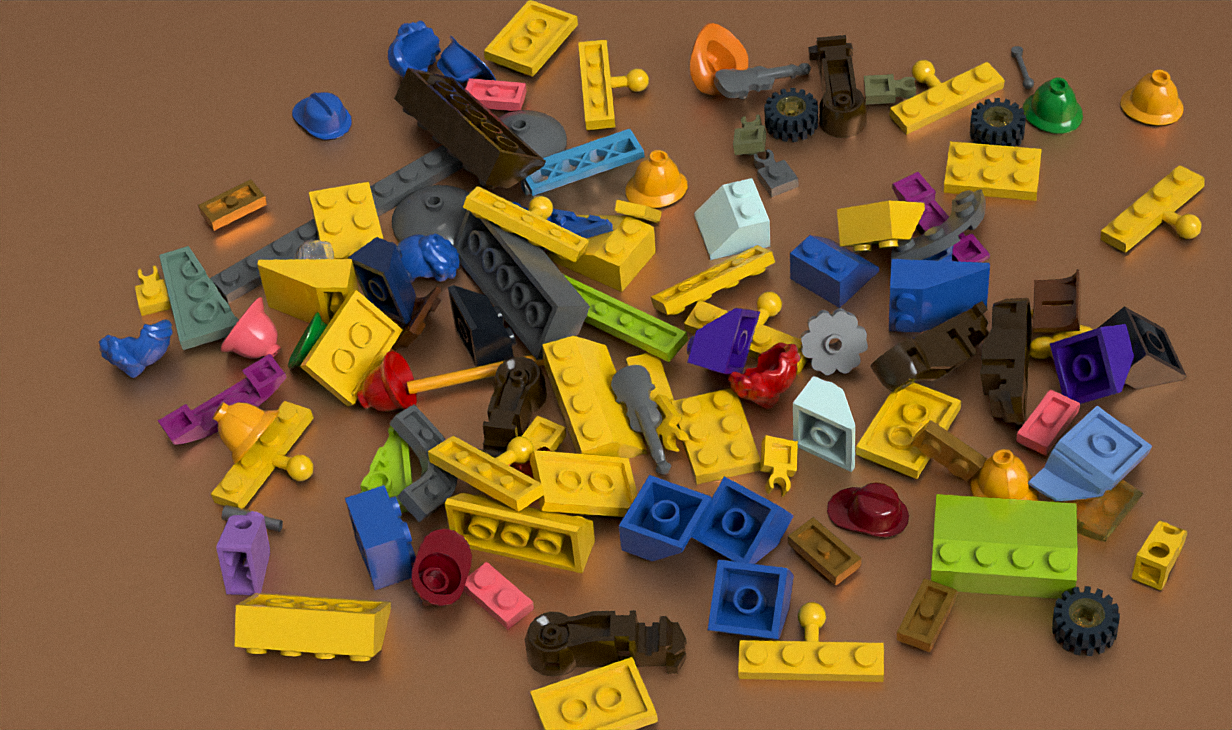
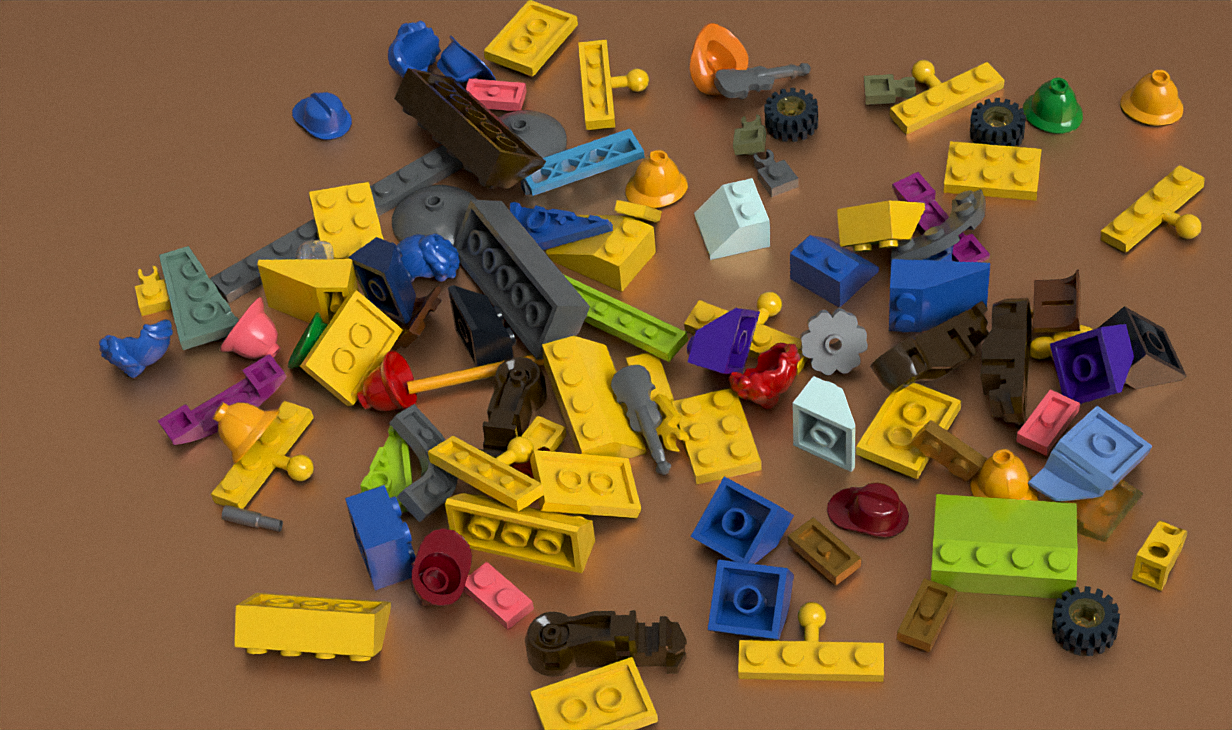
(232, 204): pearl gold plate -> none
(243, 539): medium lavender torso -> none
(527, 223): yellow plate -> none
(661, 519): blue slope -> none
(702, 285): yellow plate -> none
(779, 460): yellow plate -> none
(836, 70): dark brown piece -> none
(1017, 53): dark grey hinge -> none

